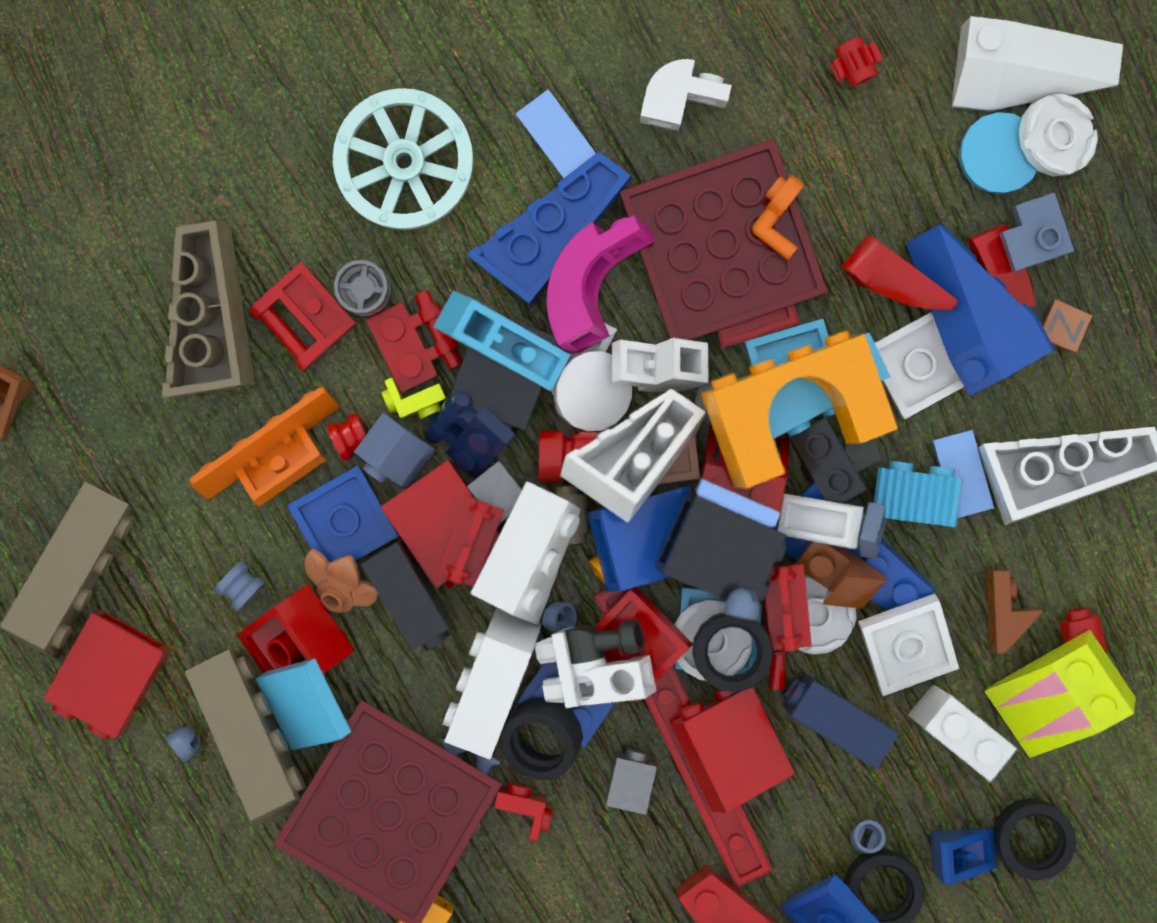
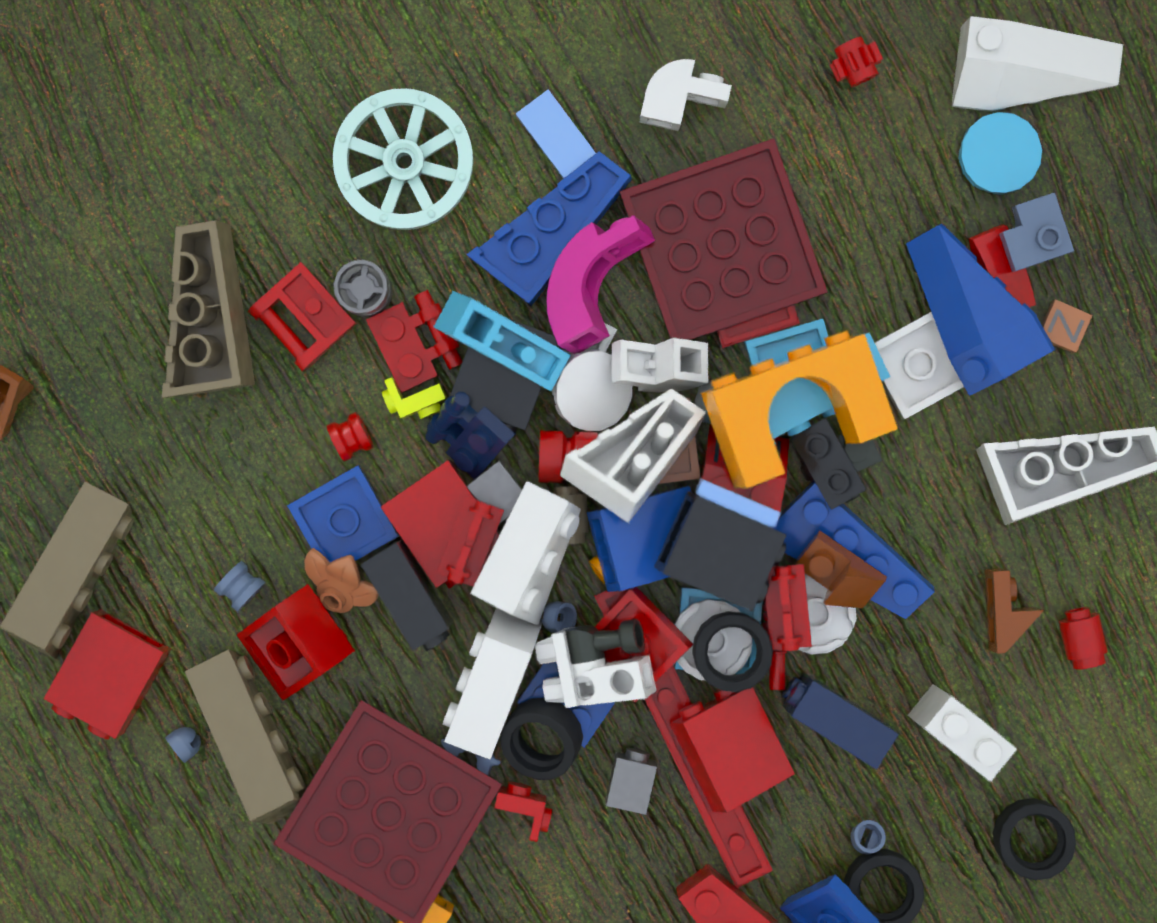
(272, 455): orange bracket -> none
(303, 705): medium azure tile -> none
(393, 452): sand blue brick -> none
(742, 605): sand blue hinge -> none
(781, 196): orange plate -> none
(820, 521): white tile -> none
(872, 530): sand blue tile -> none
(889, 275): red piece -> none
(908, 644): white tile -> none
(919, 496): medium azure brick -> none
(961, 453): light blue tile -> none
(962, 853): blue slope -> none
(1058, 135): white tile -> none
(1063, 696): neon yellow slope -> none

